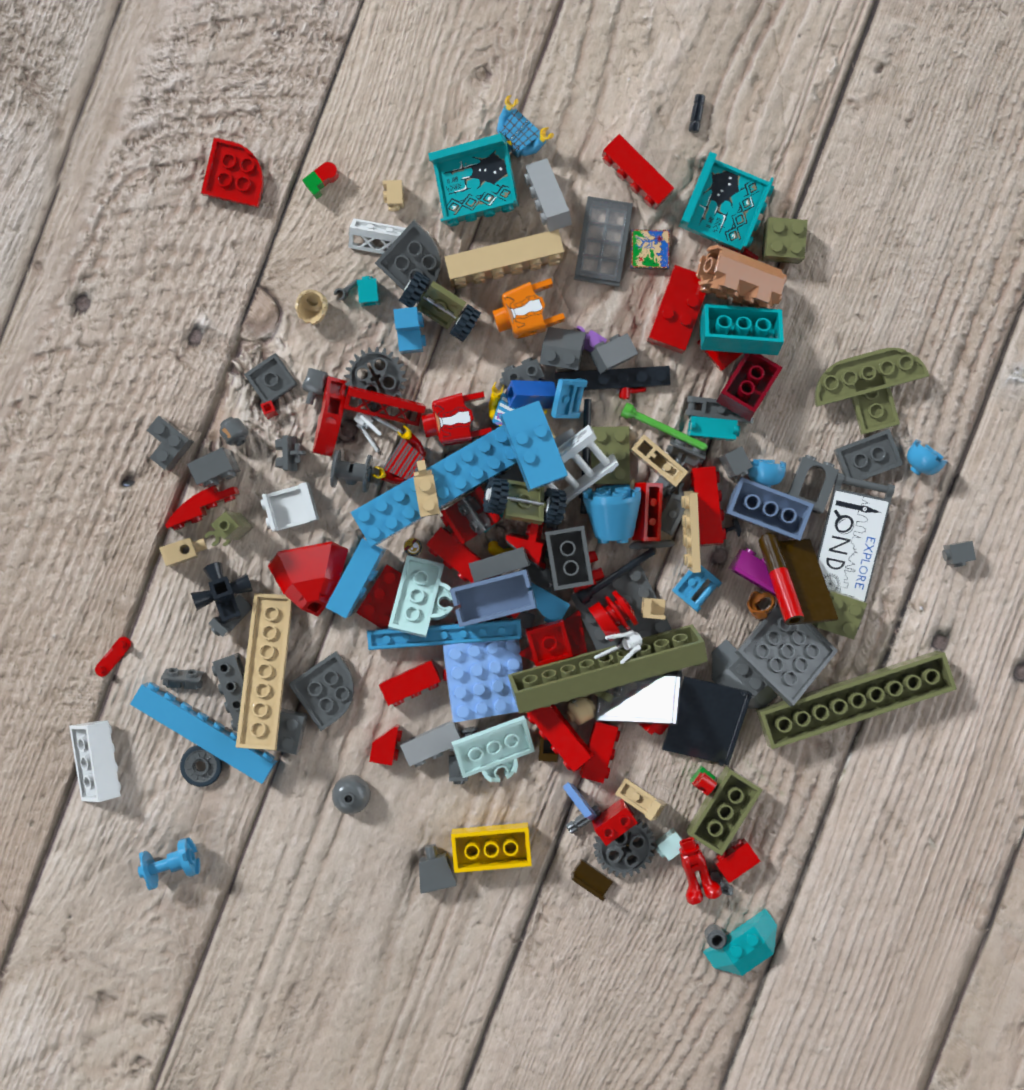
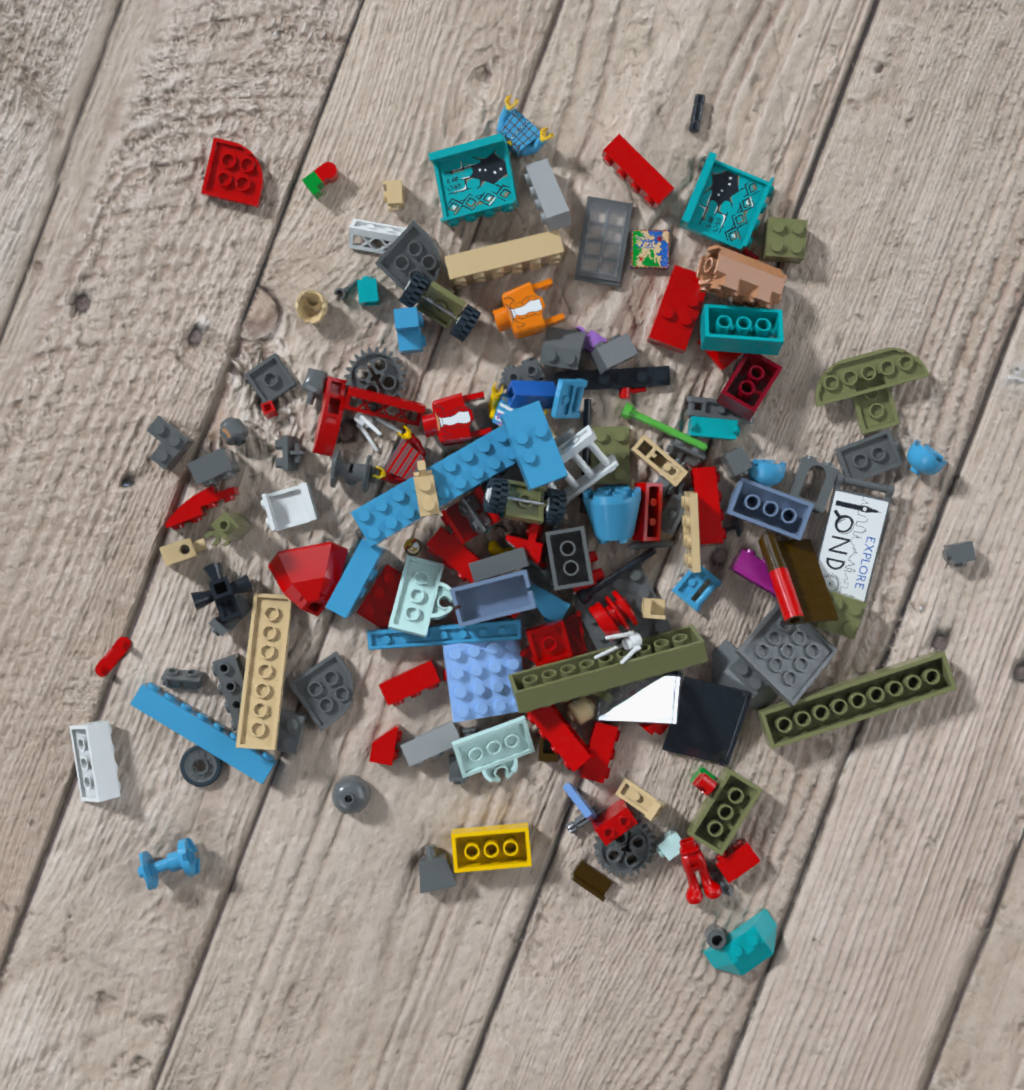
(756, 598): dark orange piece -> none

